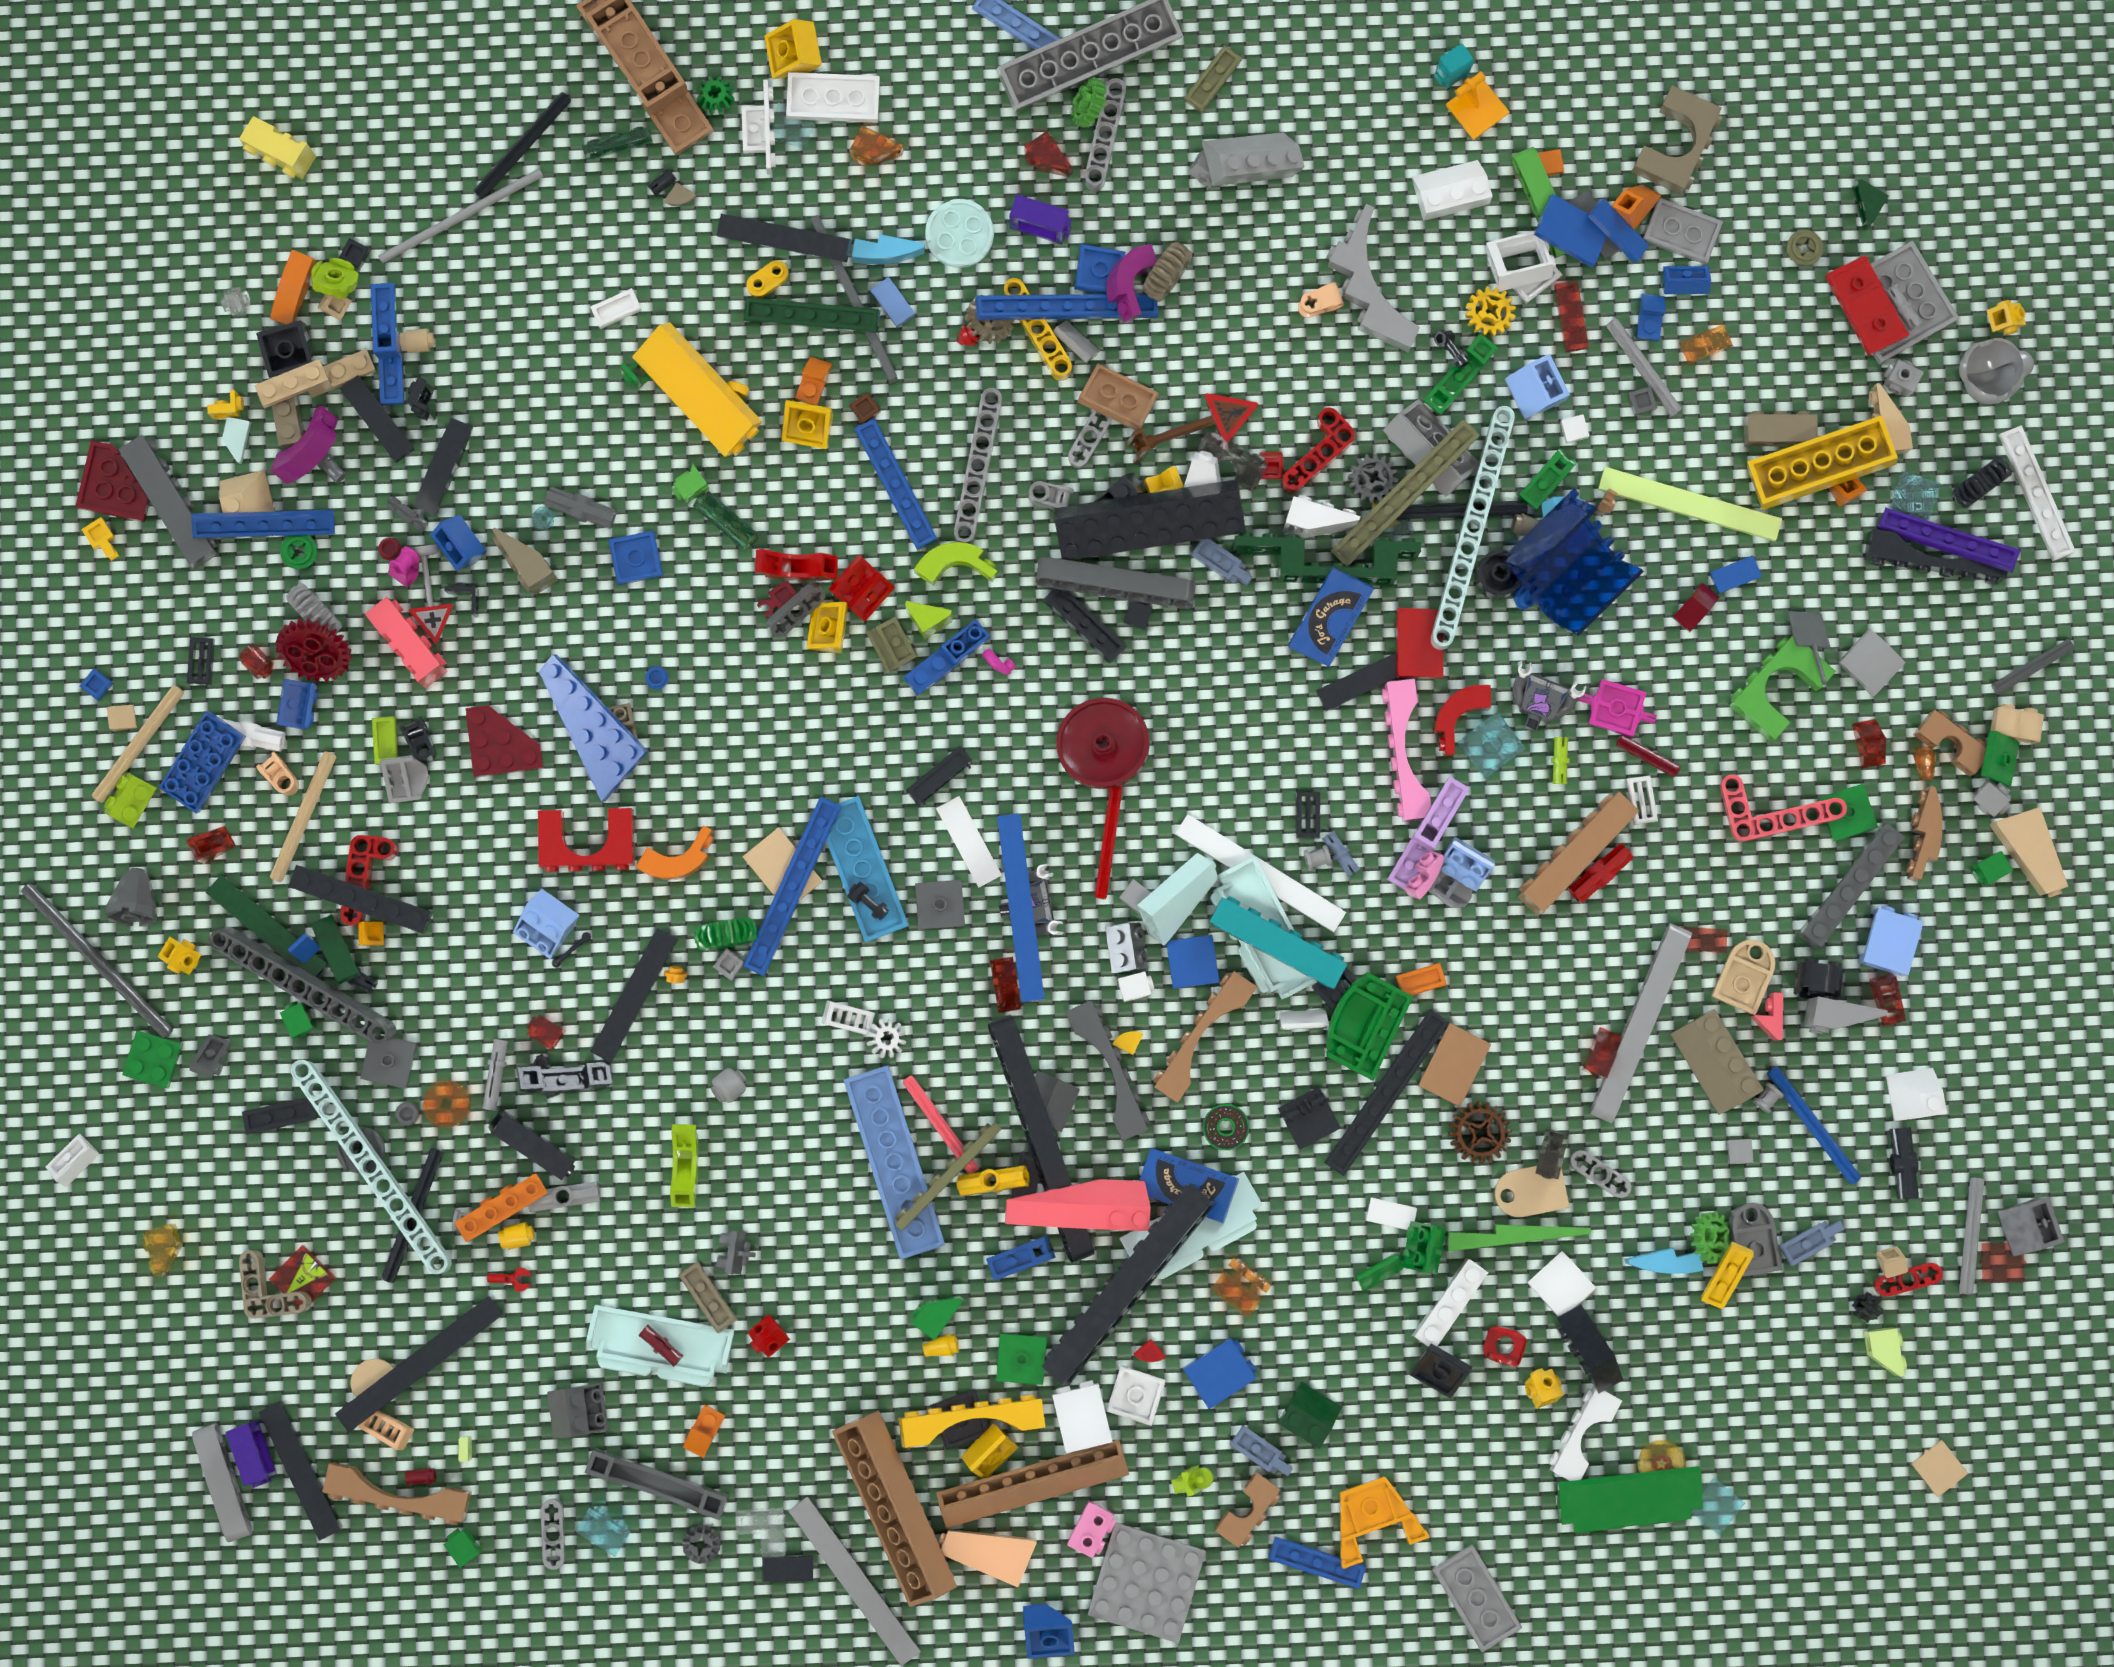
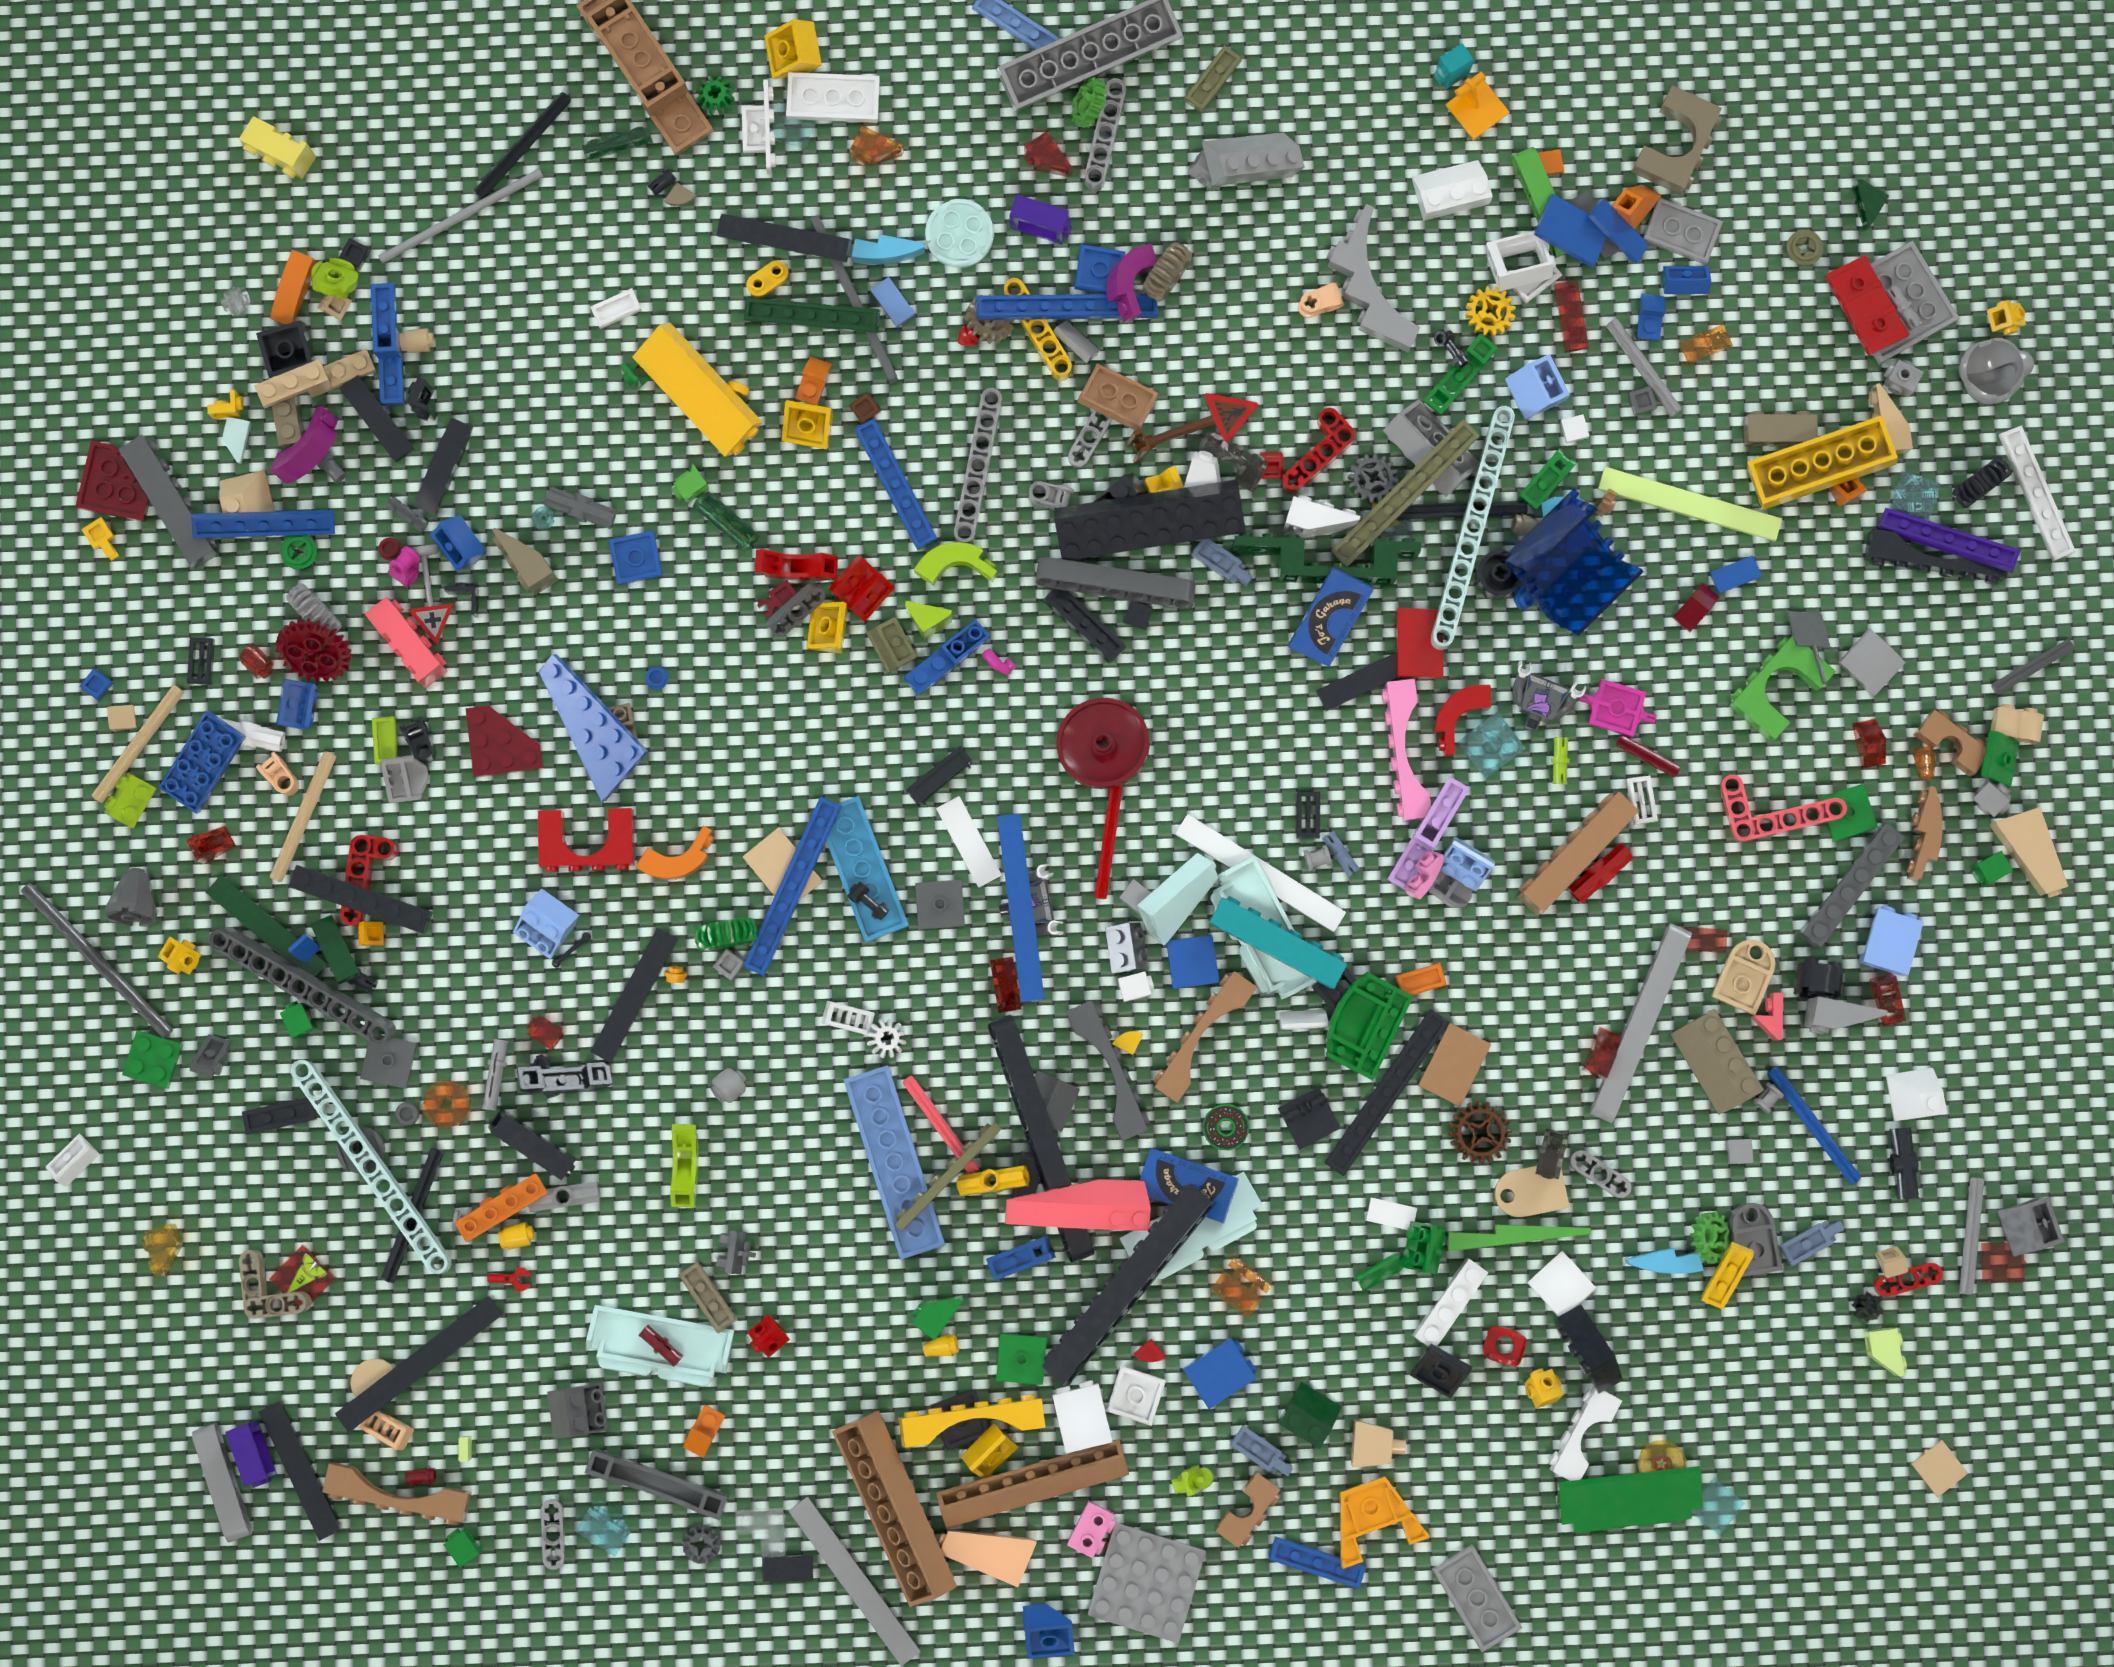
(1373, 1445): none -> tan torso

